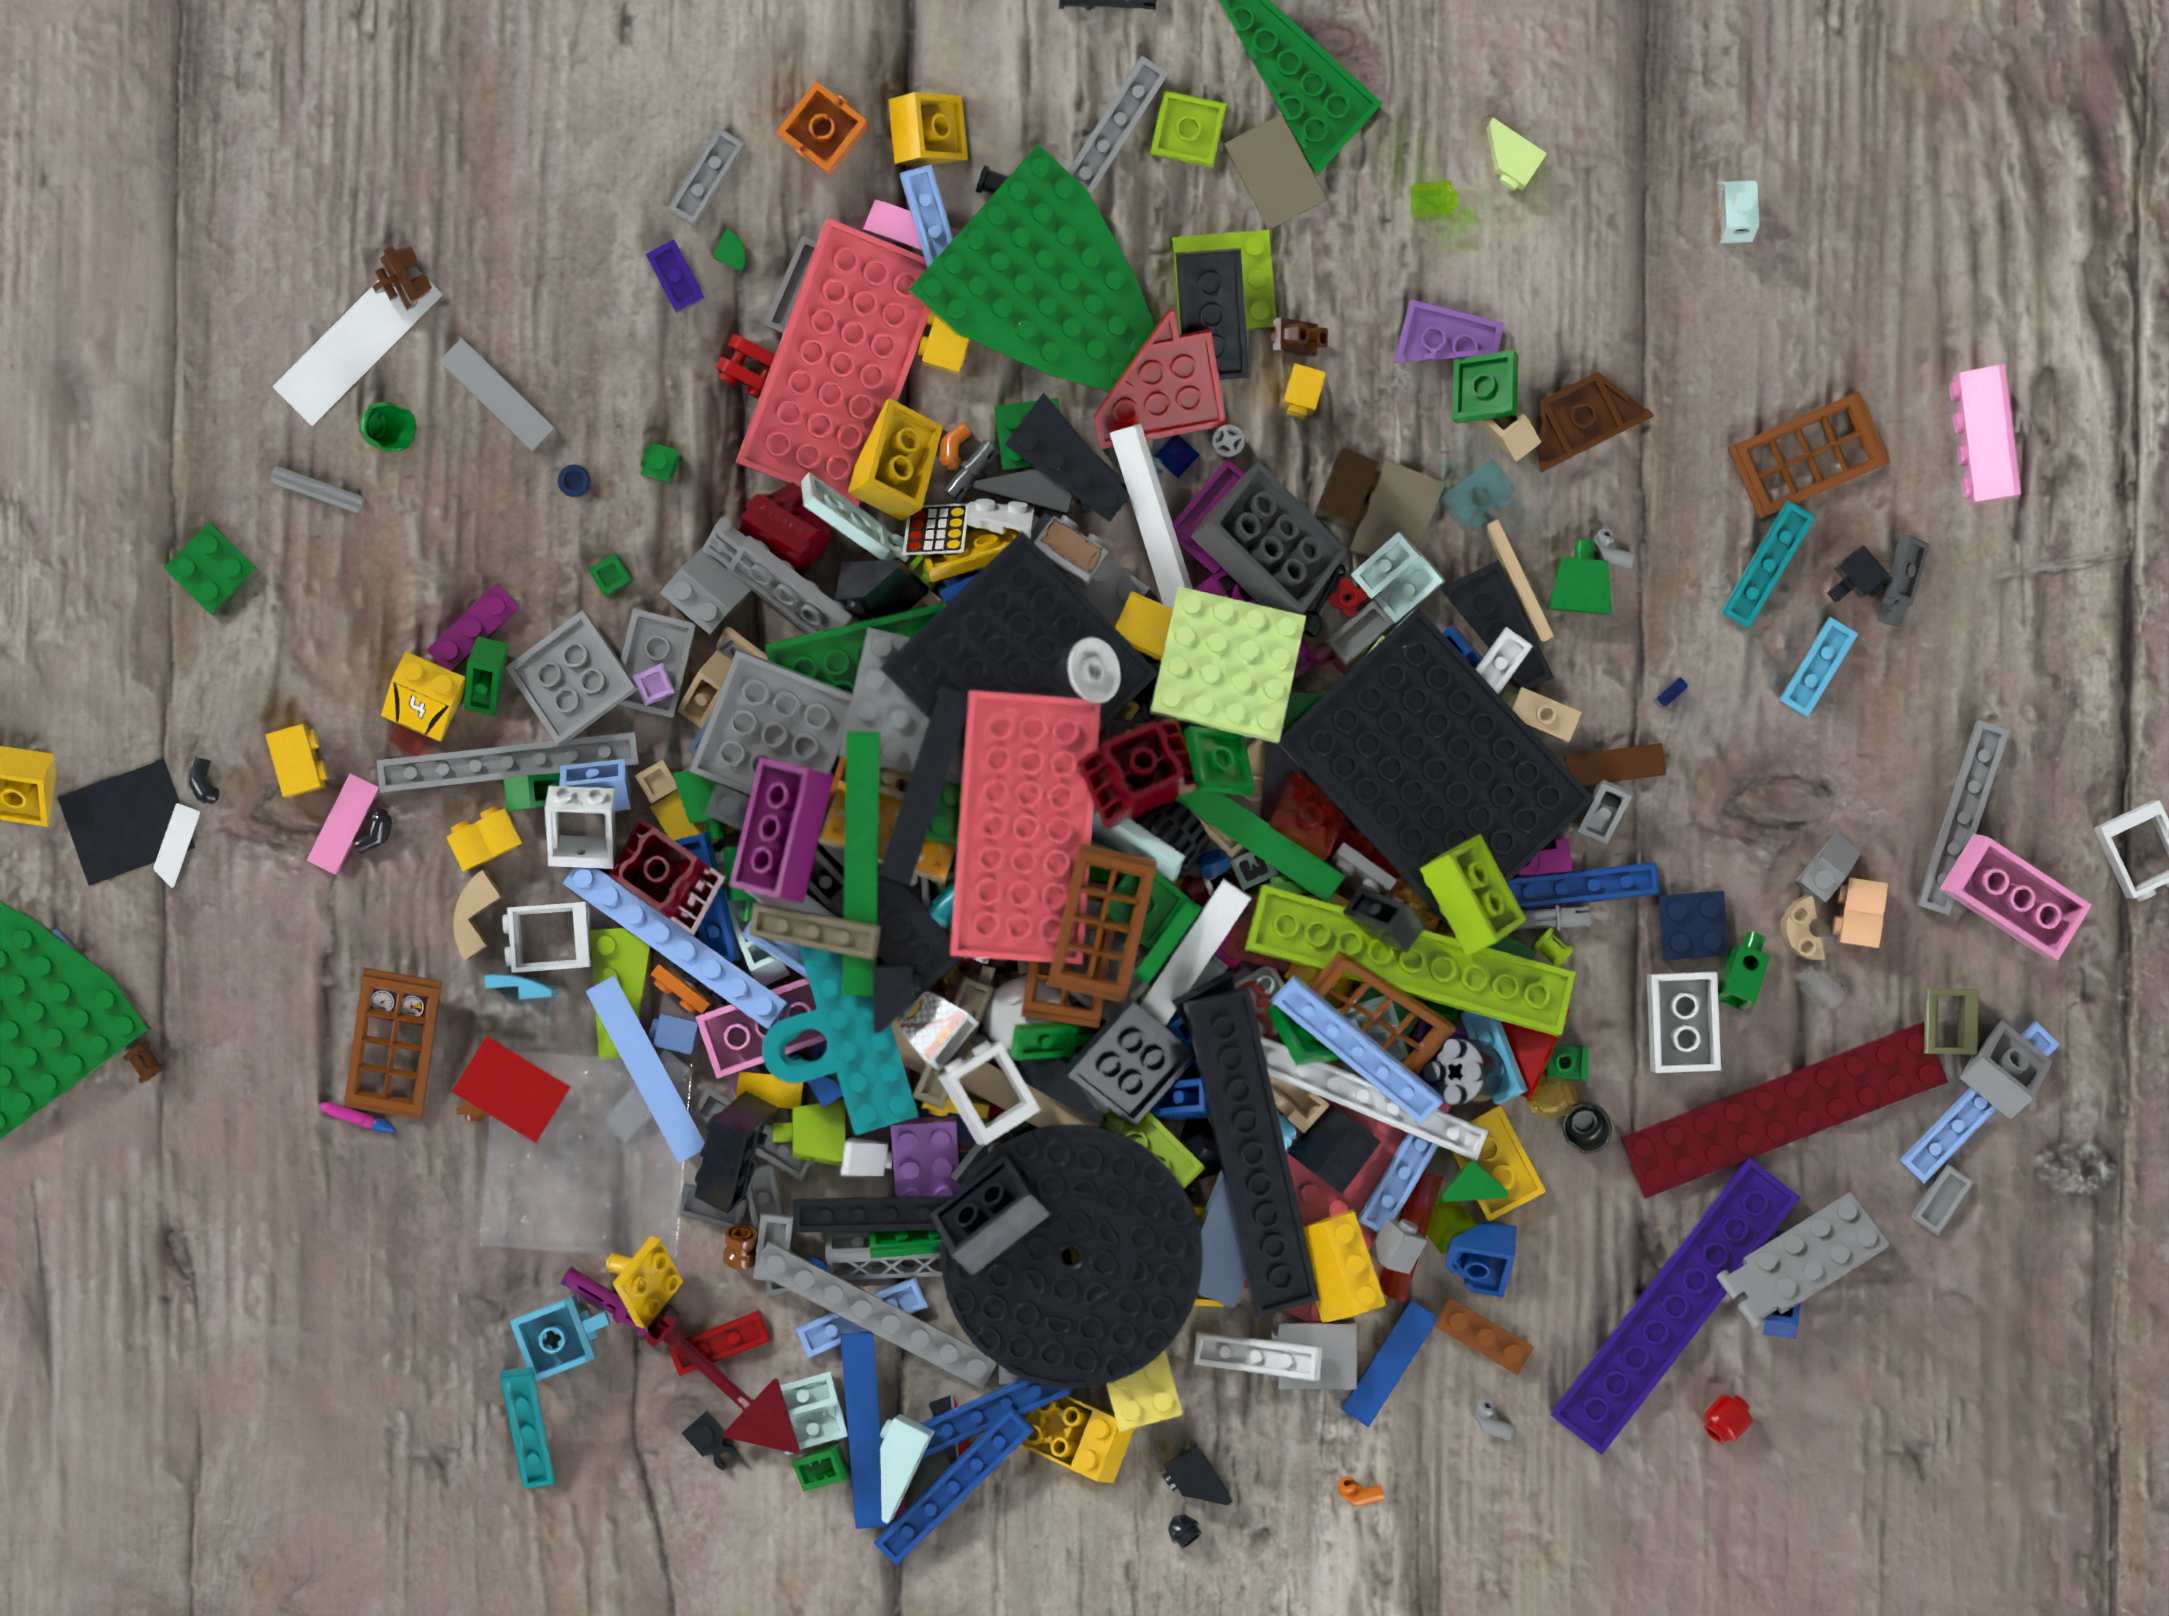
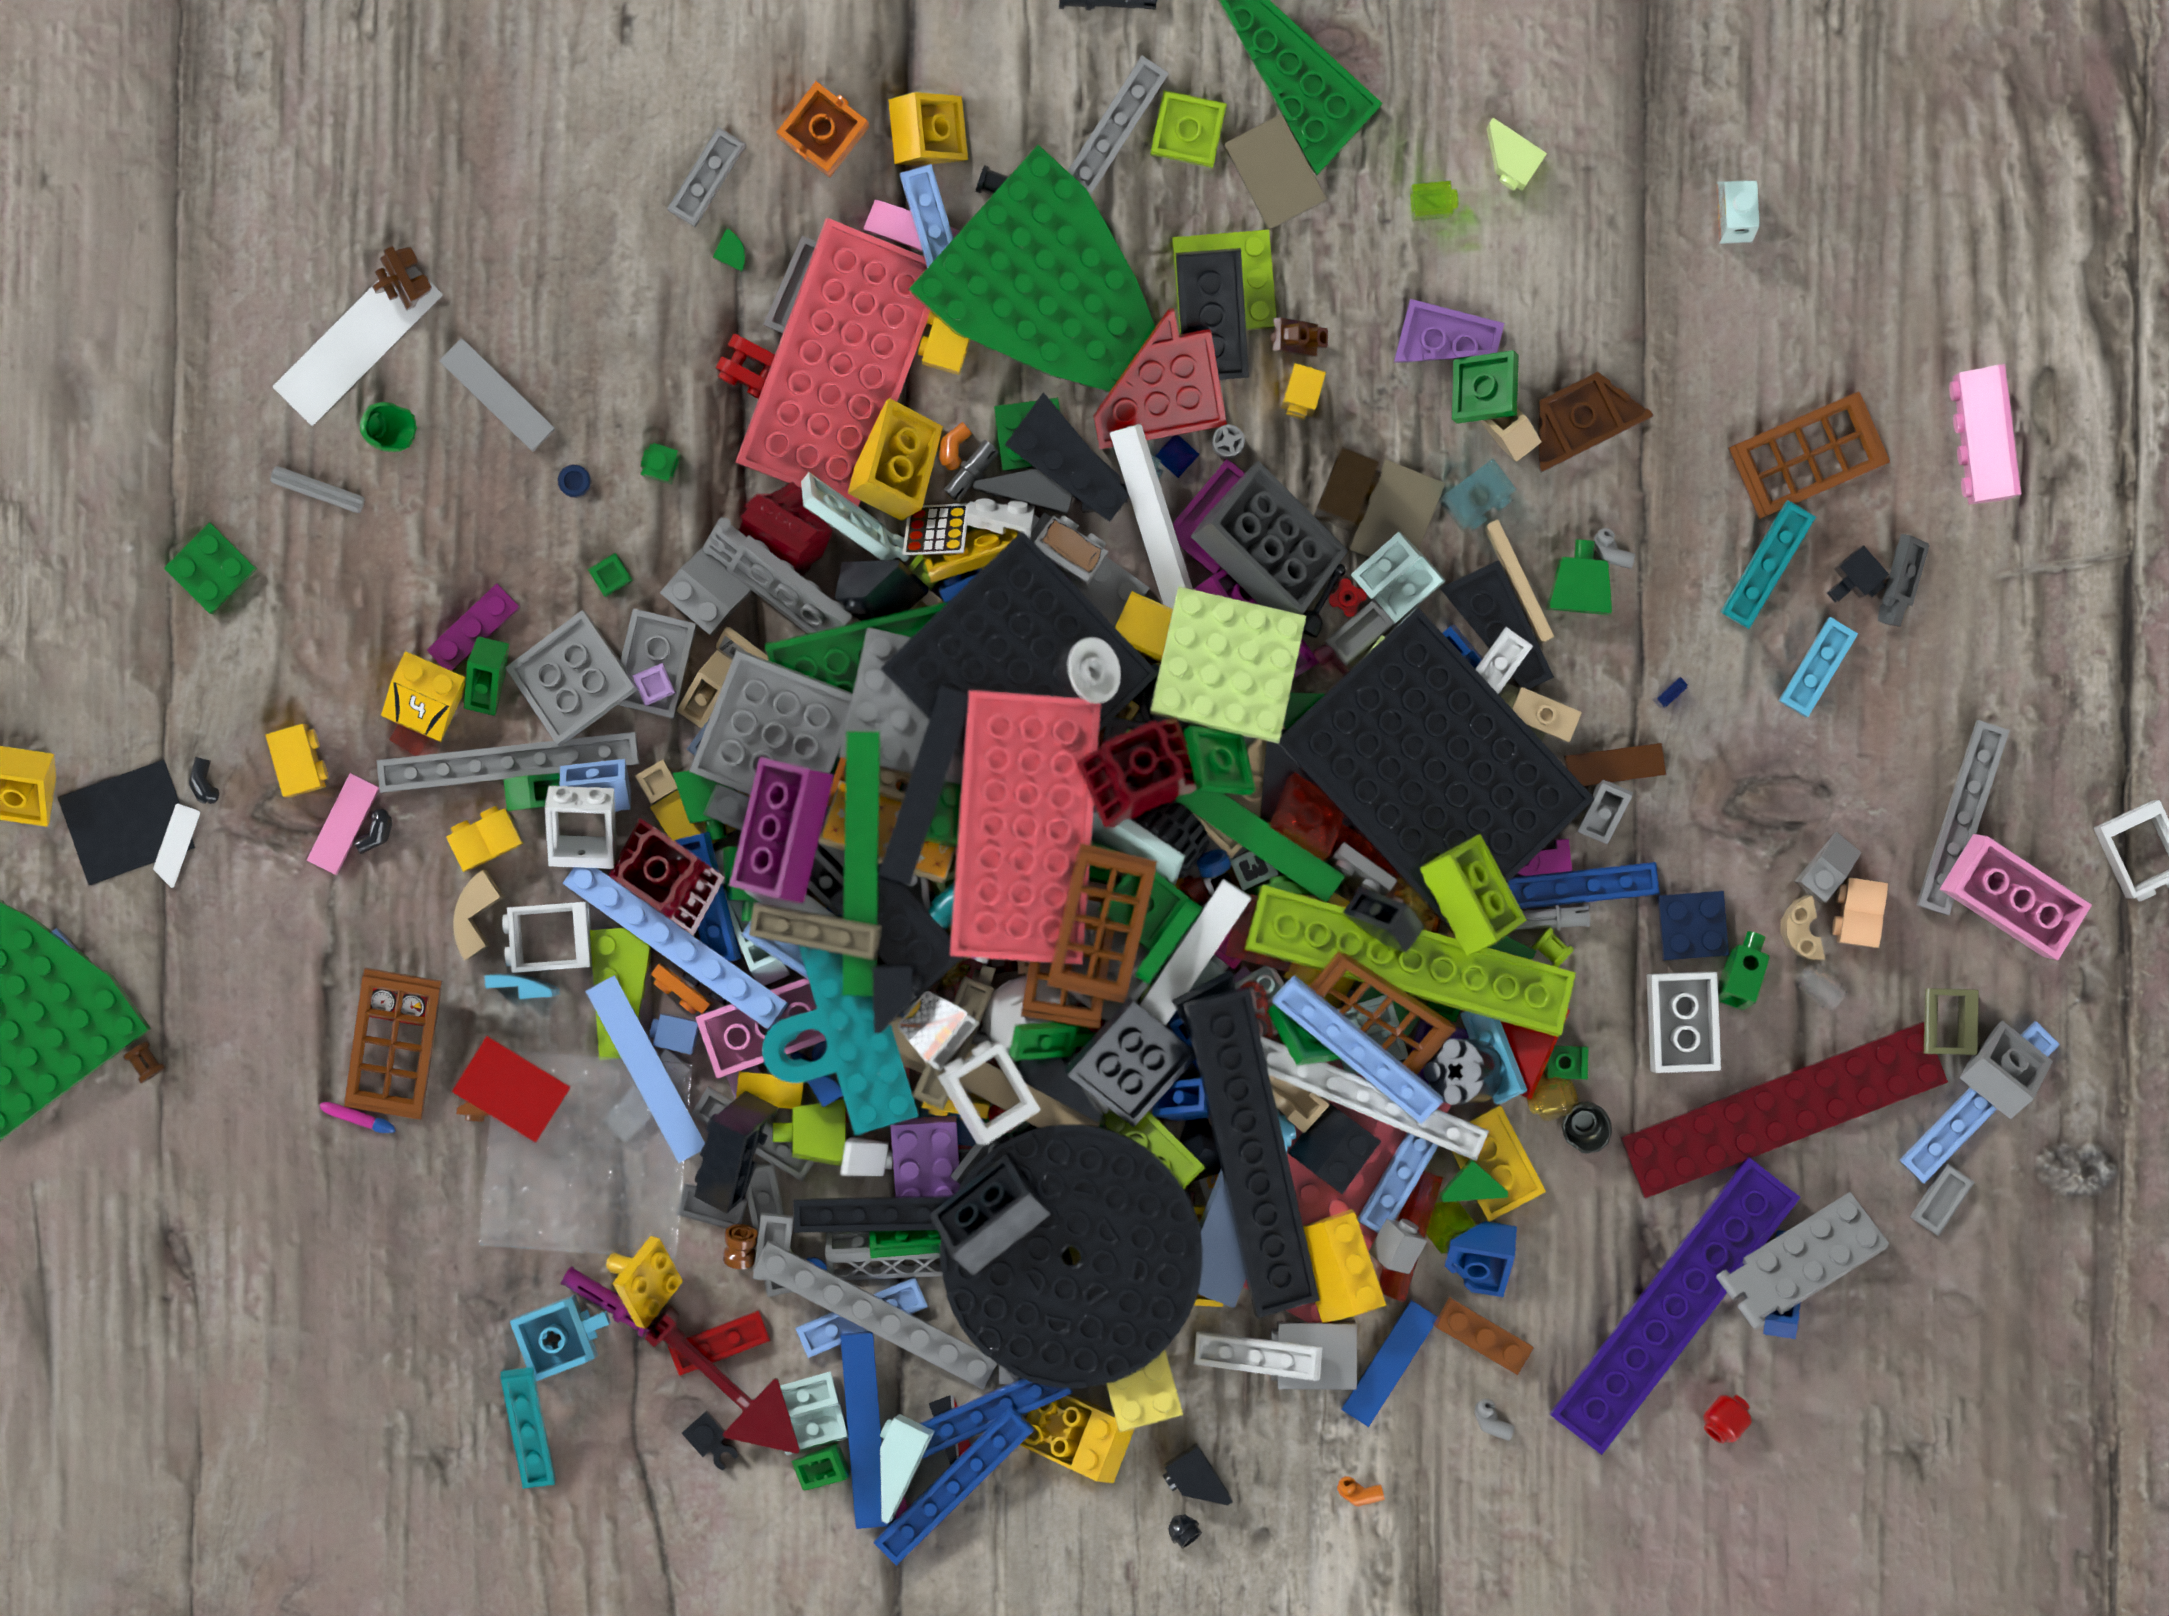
(675, 276): dark purple plate -> none

